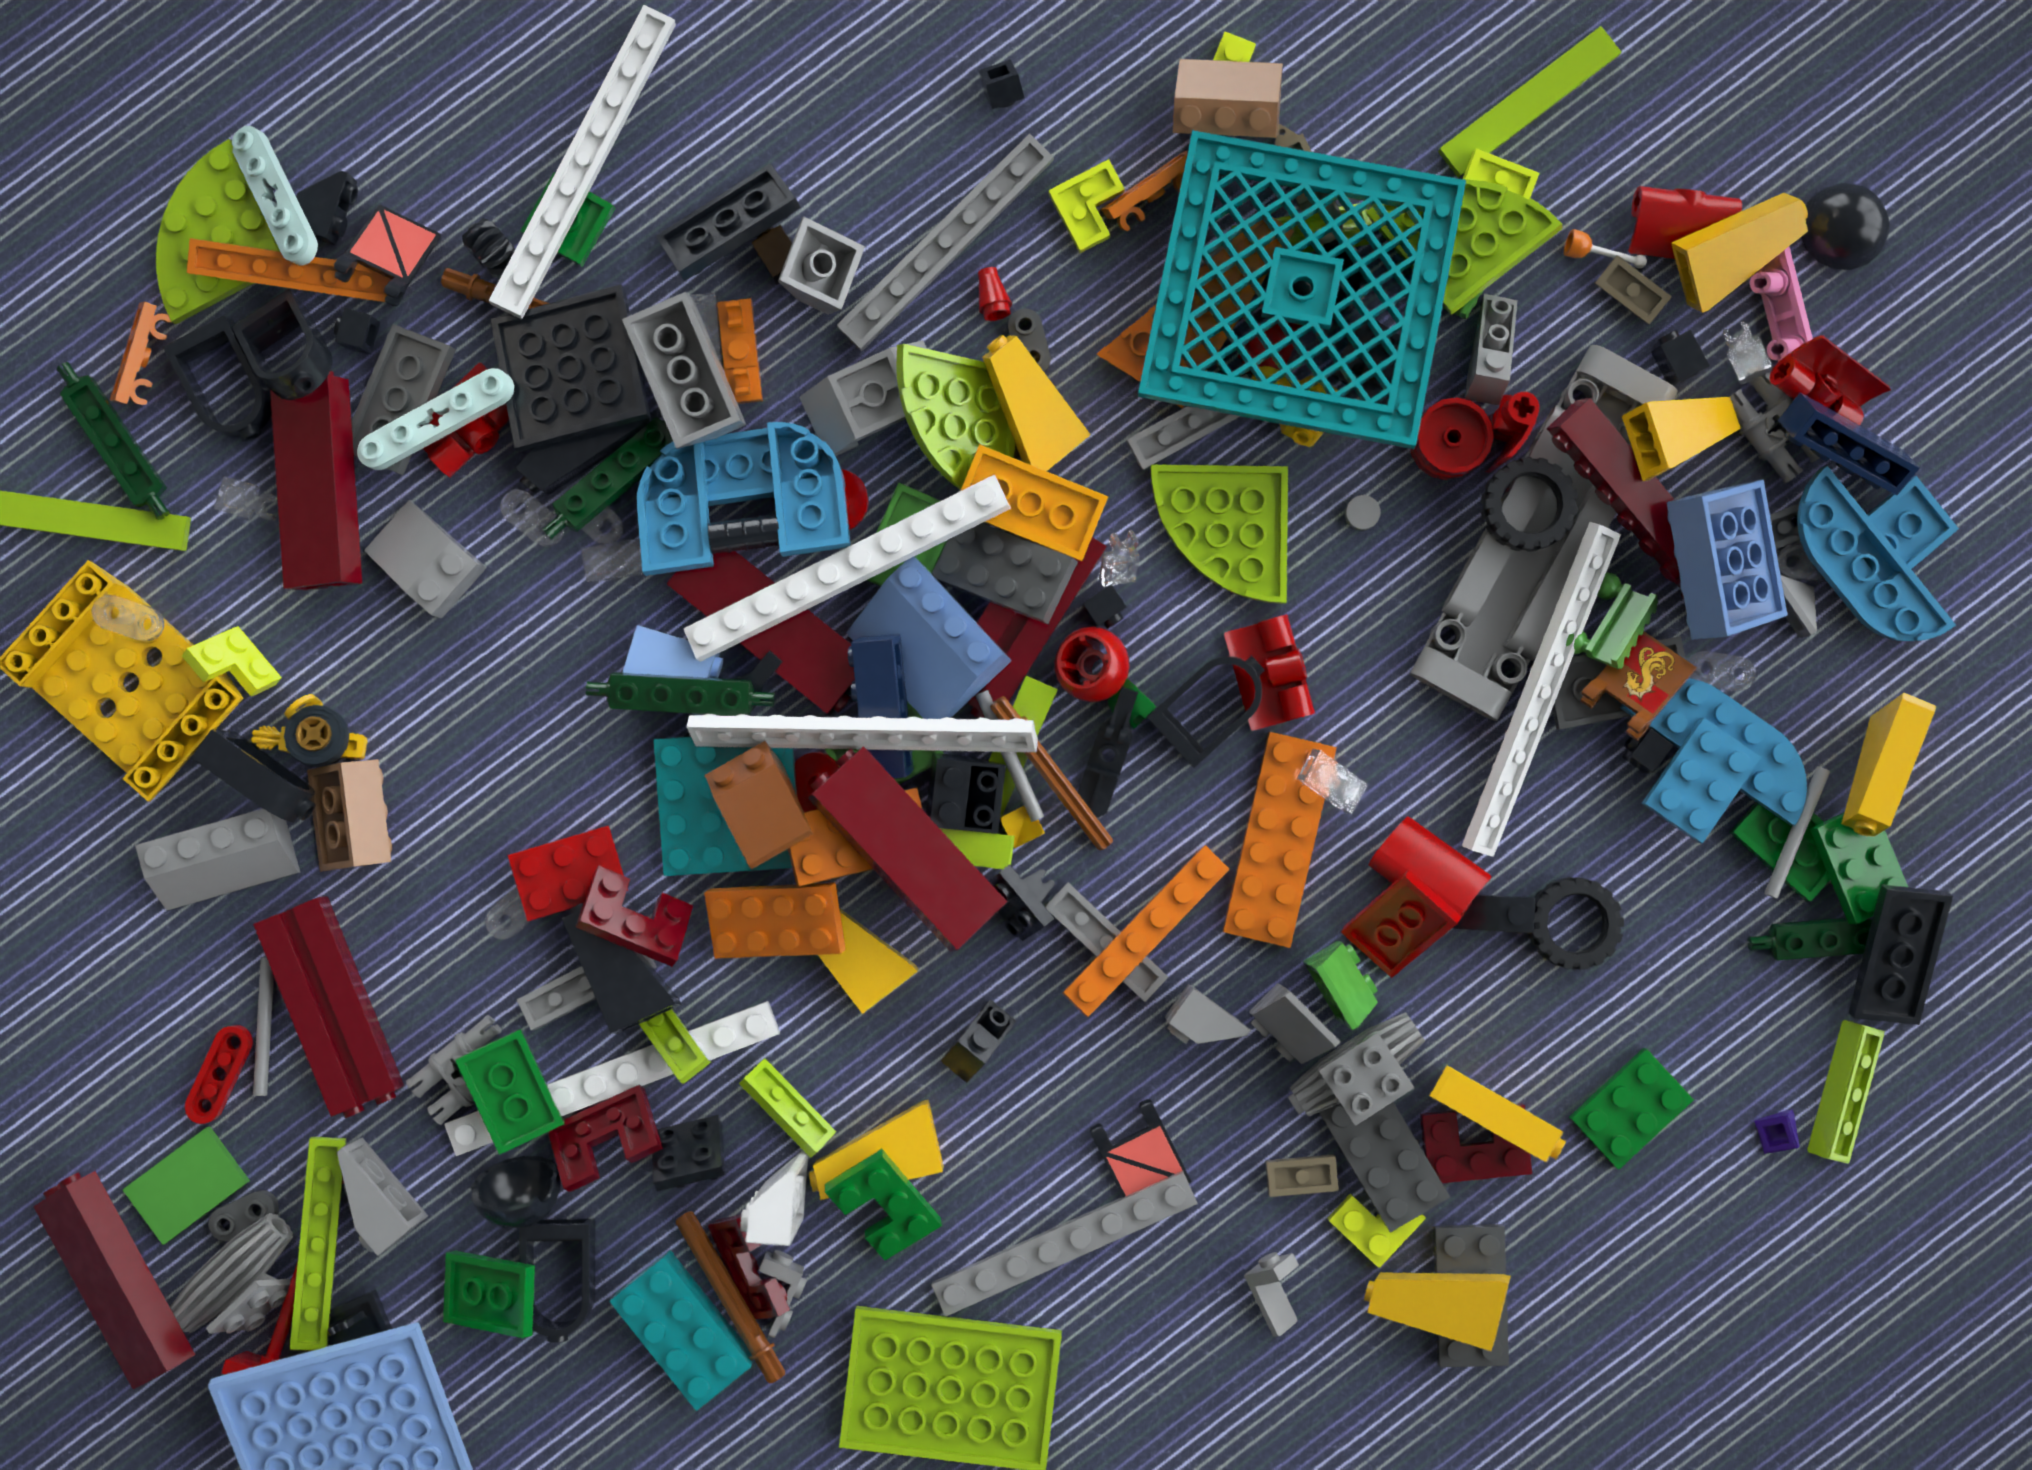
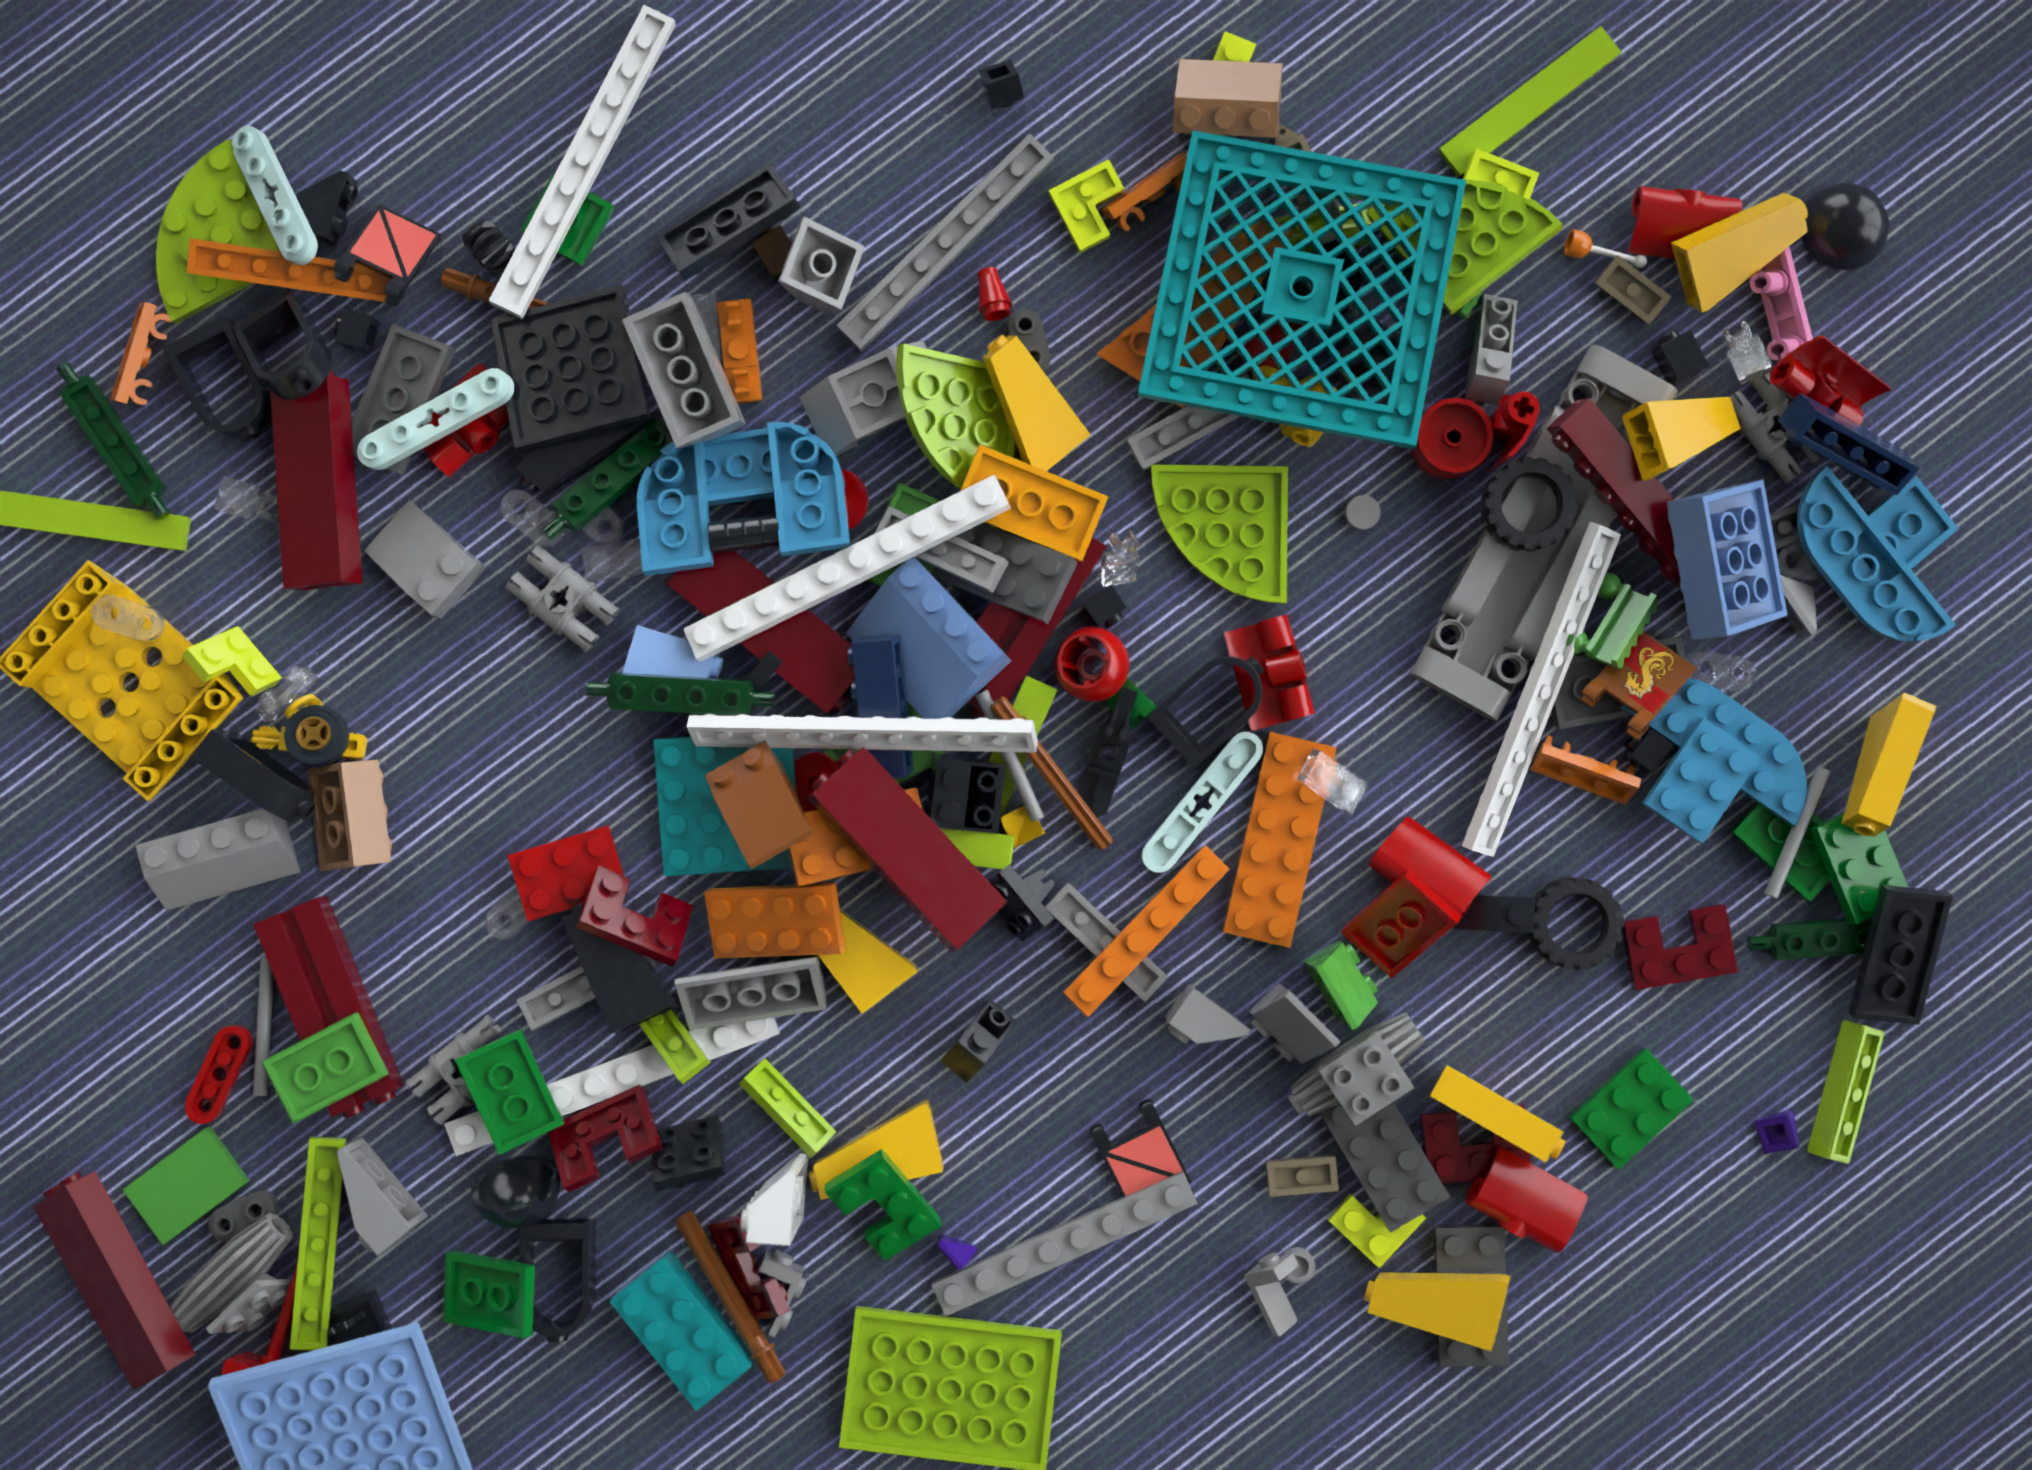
(276, 701): none -> clear plate
(325, 1067): none -> bright green tile
(545, 602): none -> light grey pin
(752, 992): none -> light grey slope
(956, 1250): none -> dark purple slope
(957, 557): none -> light grey plate
(1224, 776): none -> light aqua piece
(1306, 1267): none -> light grey tile
(1528, 1200): none -> red panel
(1585, 772): none -> orange plate
(1707, 957): none -> dark red plate

